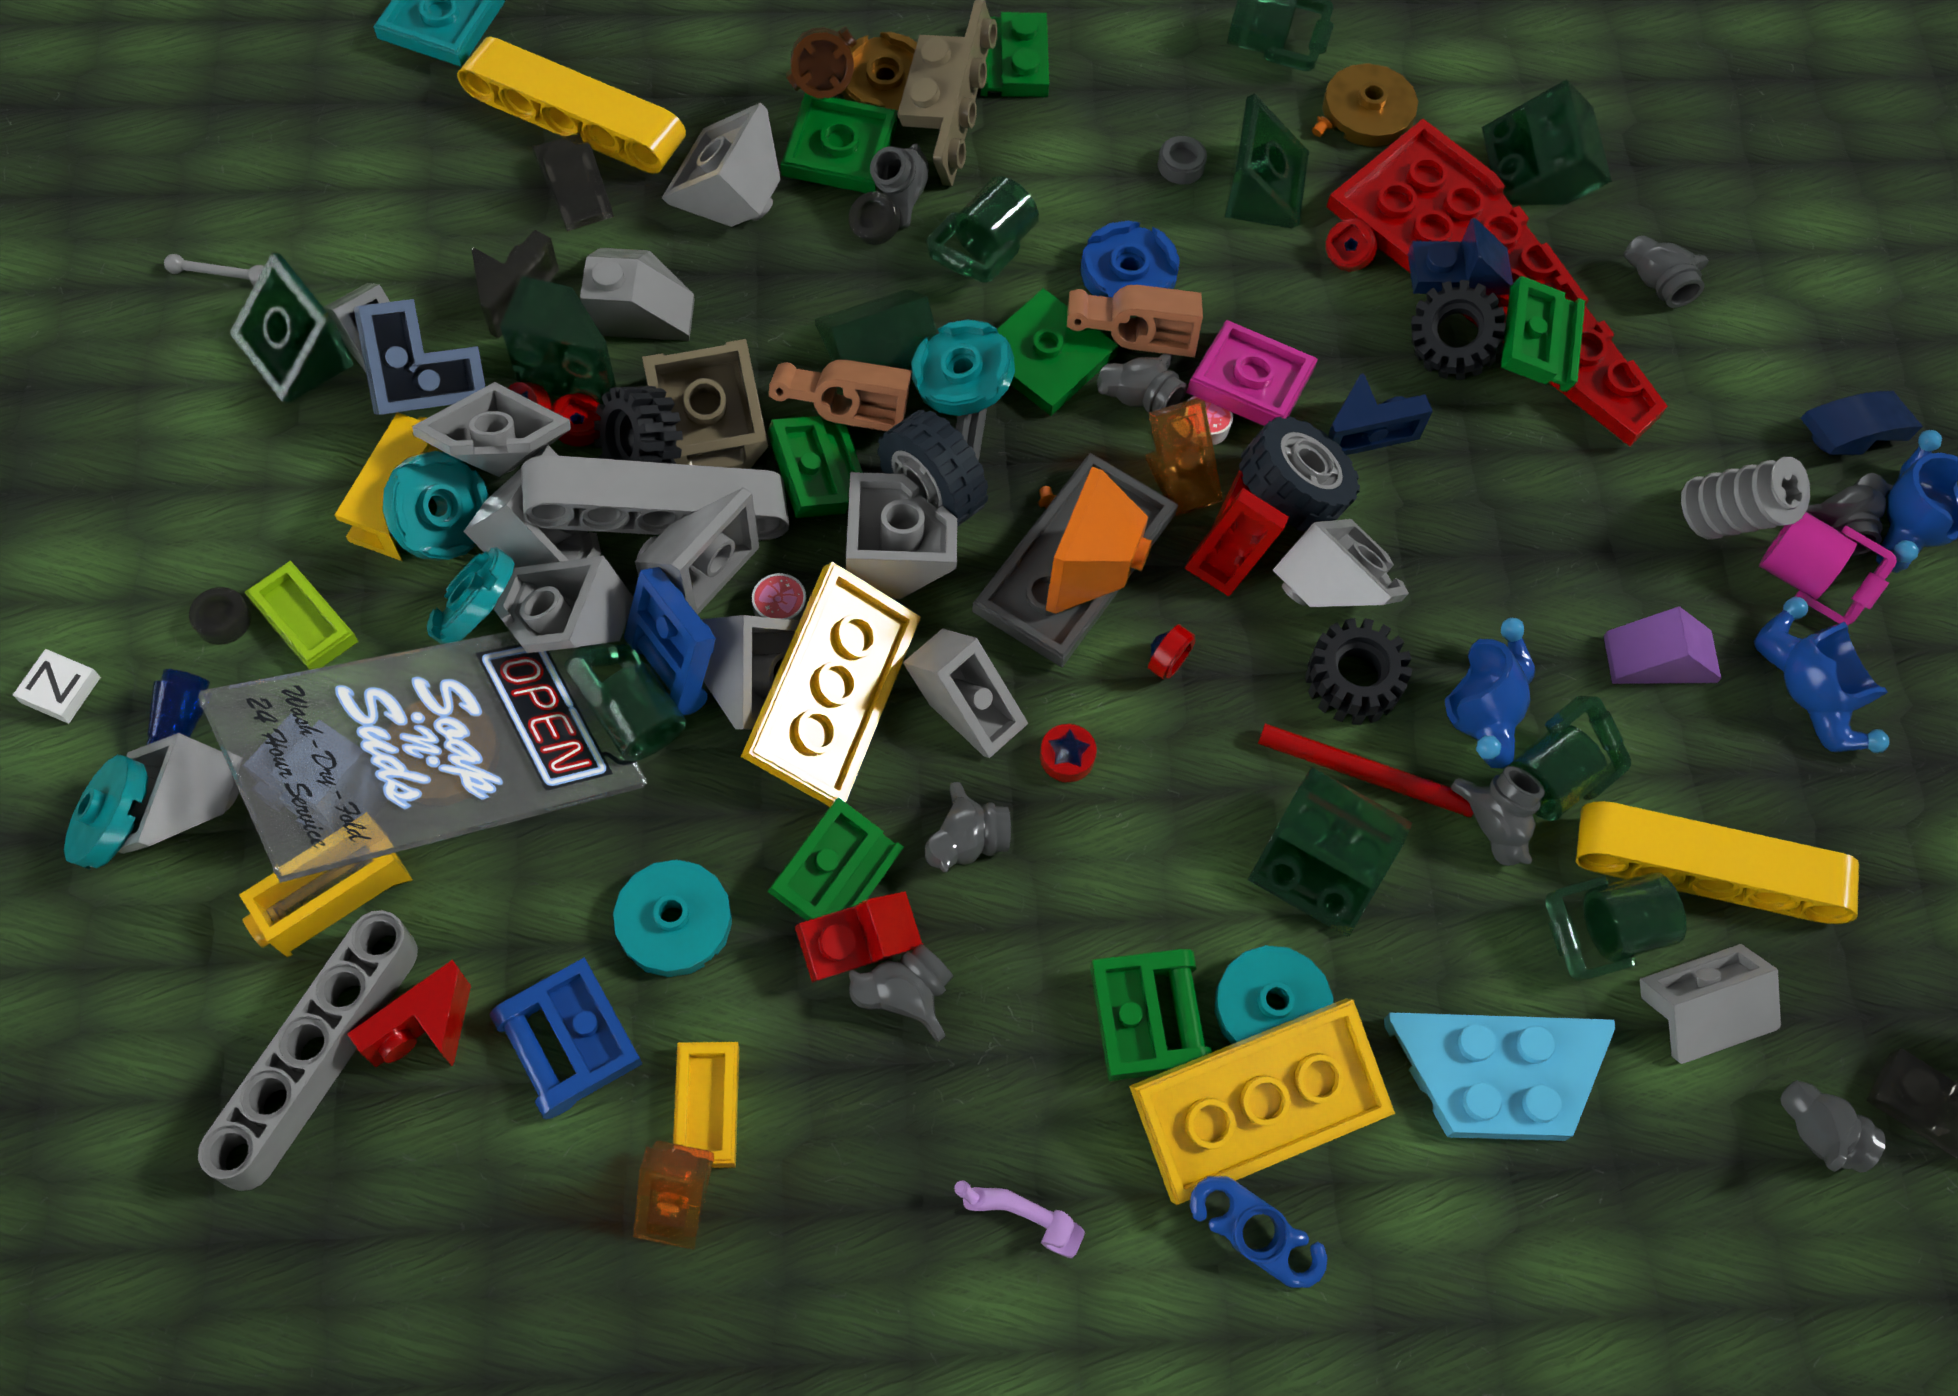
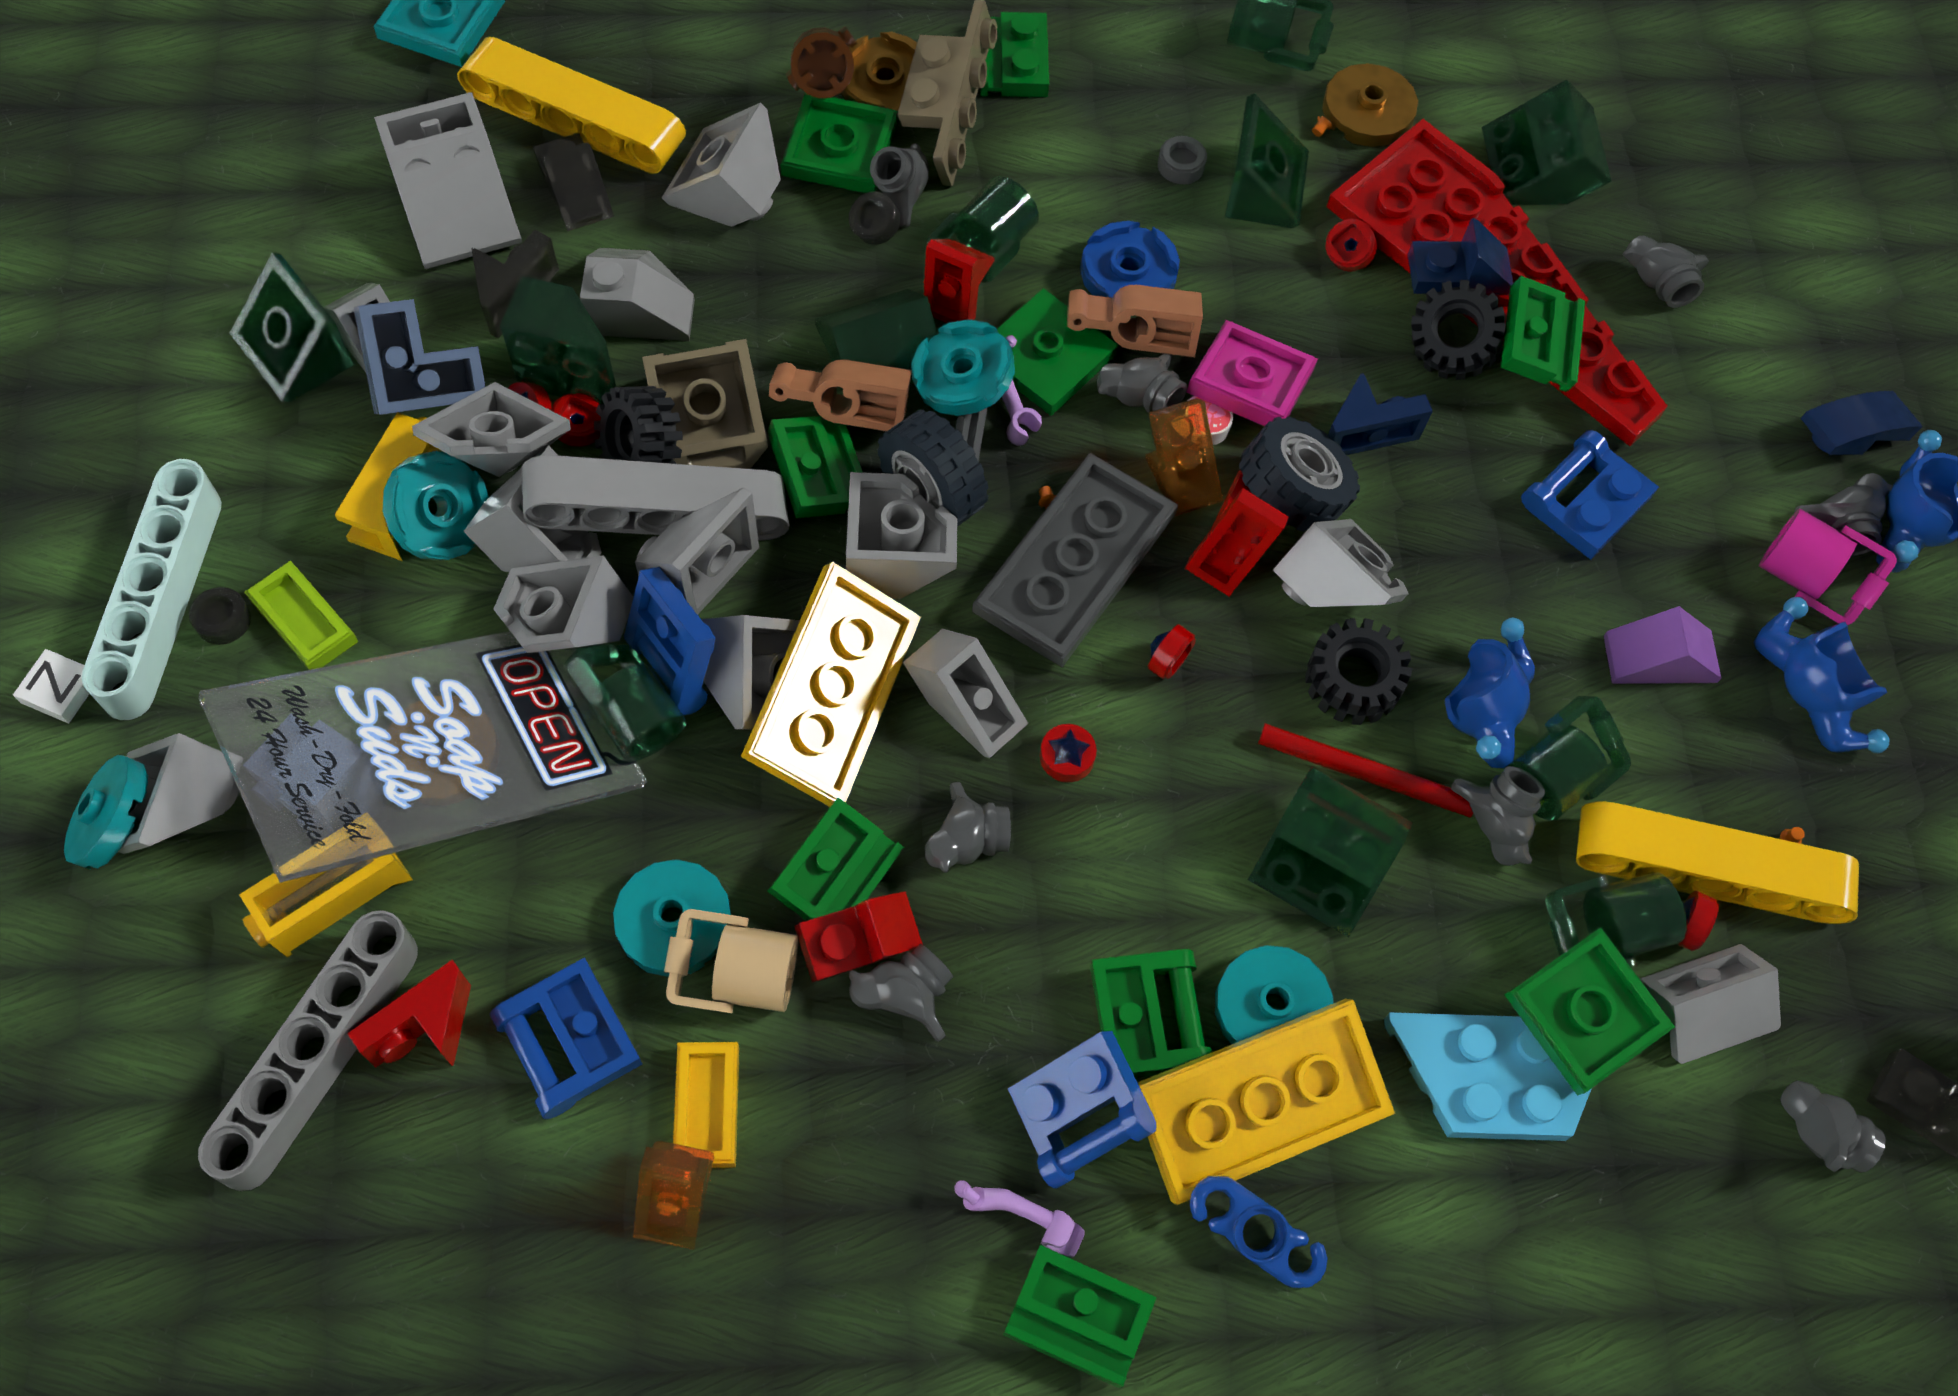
(155, 612): none -> light aqua beam
(175, 704): clear blue cone -> none
(176, 264): light grey hinge -> none
(448, 179): none -> light grey slope
(471, 596): teal plate -> none
(749, 969): none -> tan piece
(779, 597): tile -> none
(953, 279): none -> red slope
(1017, 413): none -> lavender piece
(1073, 1090): none -> plate
(1080, 1316): none -> green plate
(1097, 545): orange slope -> none
(1589, 1011): none -> green plate
(1601, 507): none -> blue plate
(1700, 918): none -> red tile
(1746, 498): light grey piece -> none
(1795, 835): none -> orange piece

